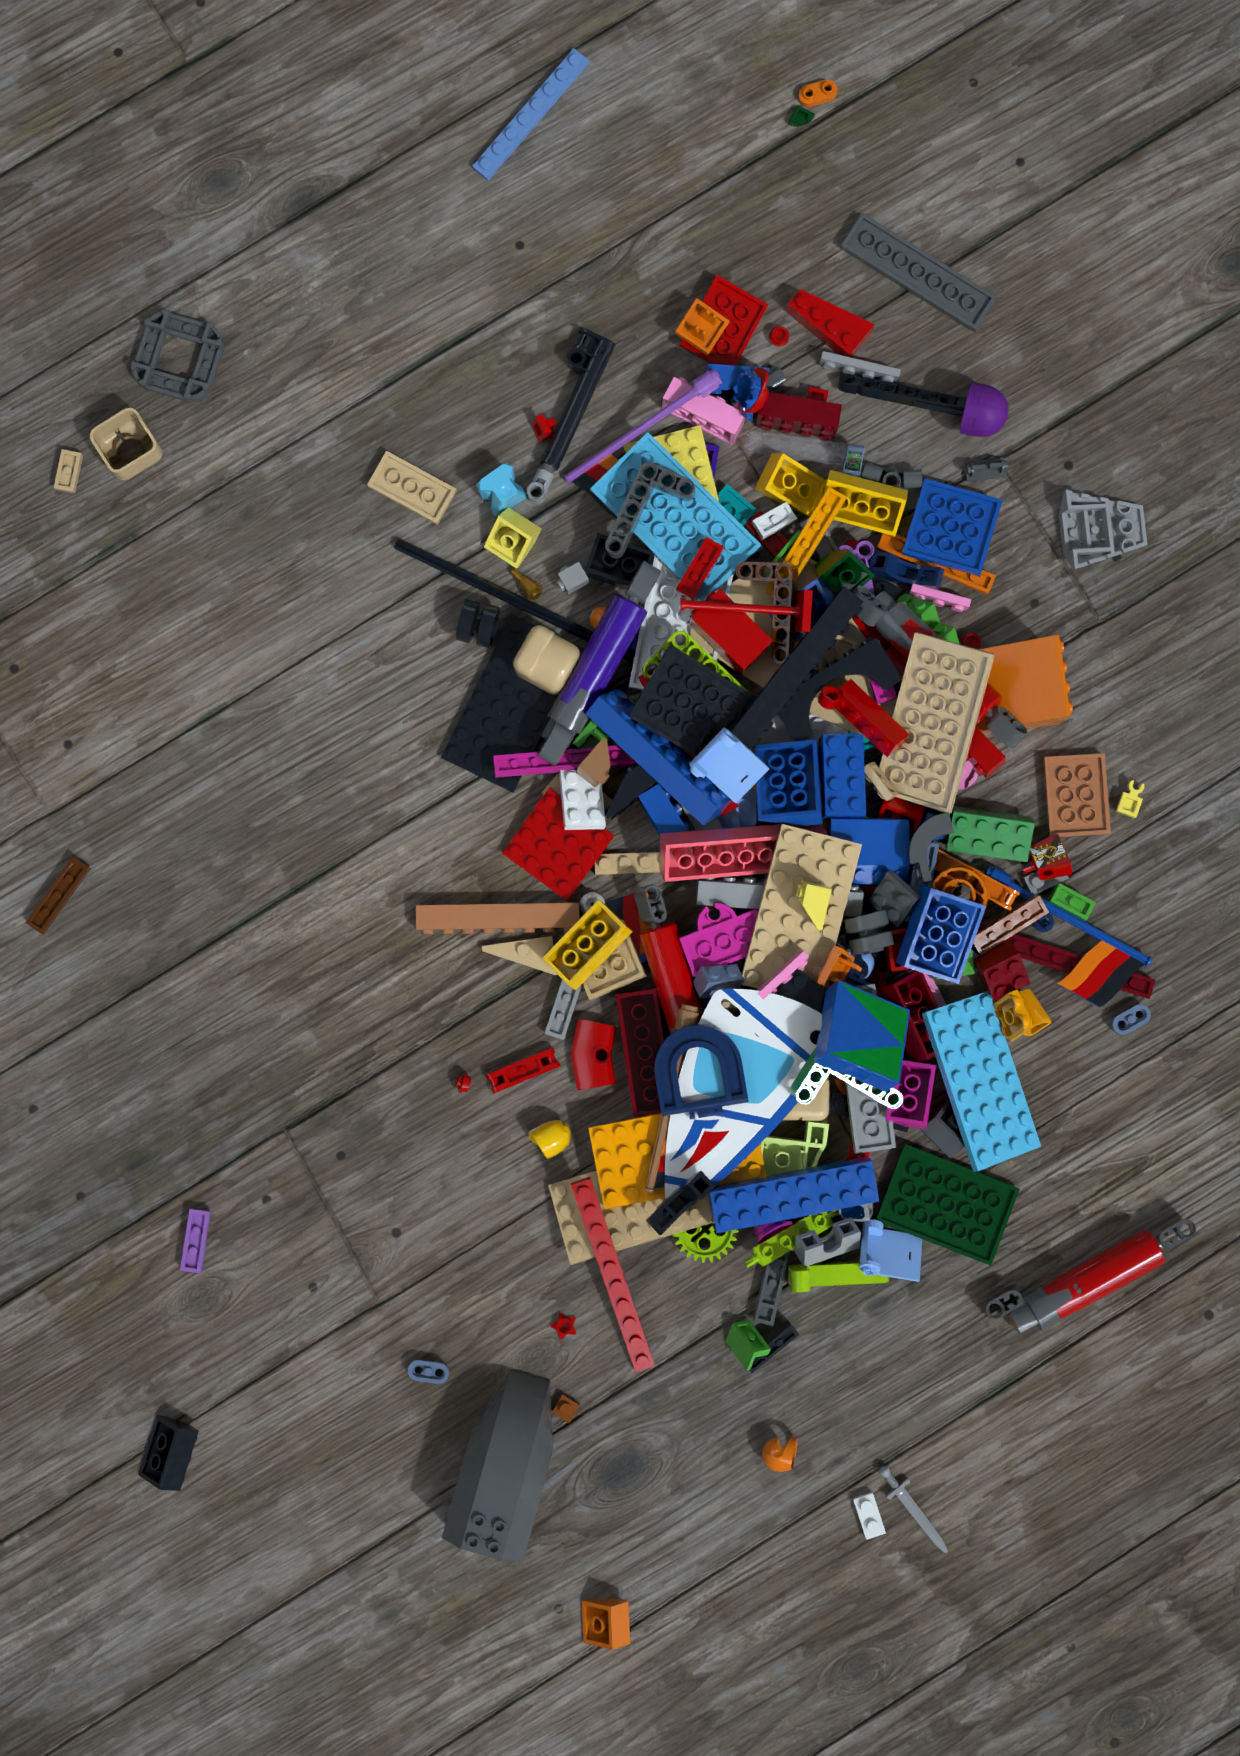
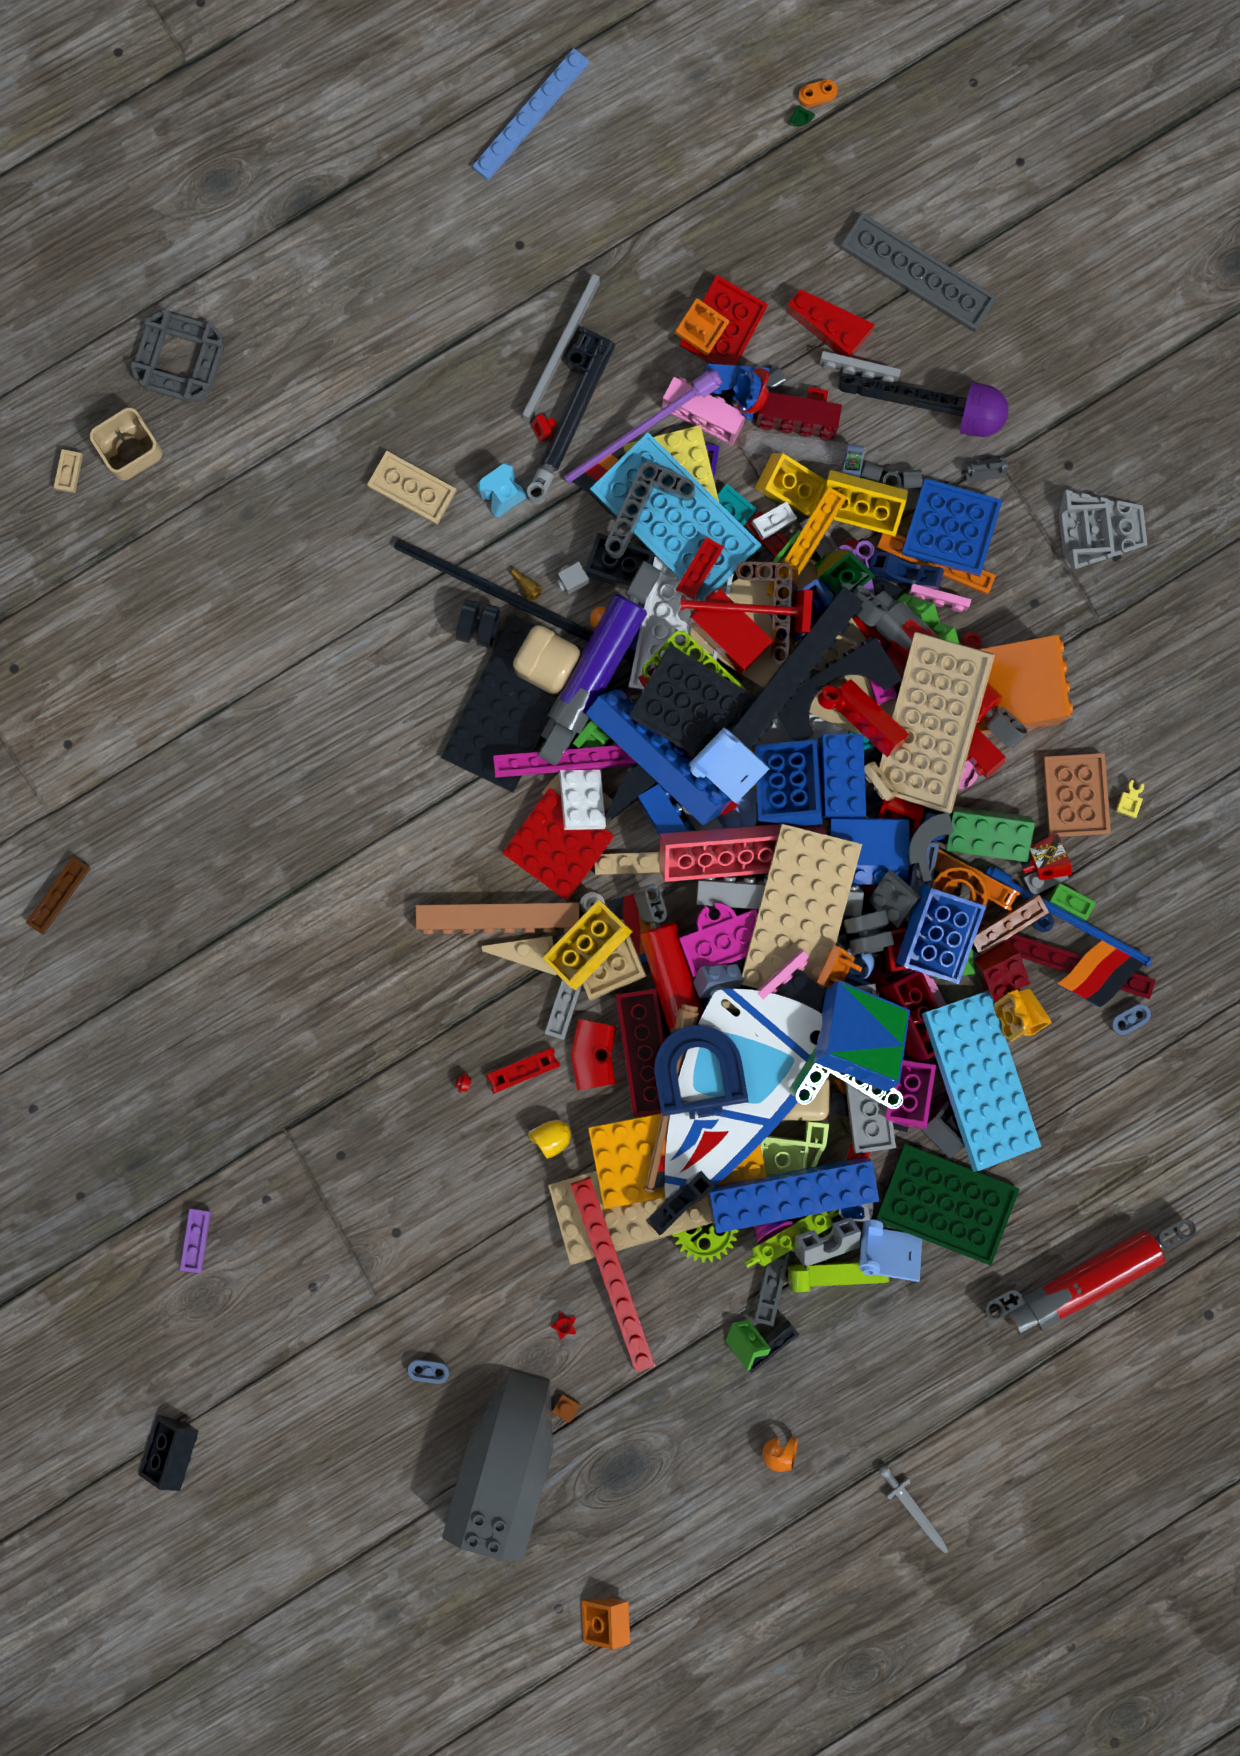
(512, 537): light yellow slope -> none
(561, 348): none -> light grey tile
(596, 765): medium nougat slope -> none
(779, 336): red plate -> none
(814, 901): light yellow slope -> none
(869, 1515): white plate -> none

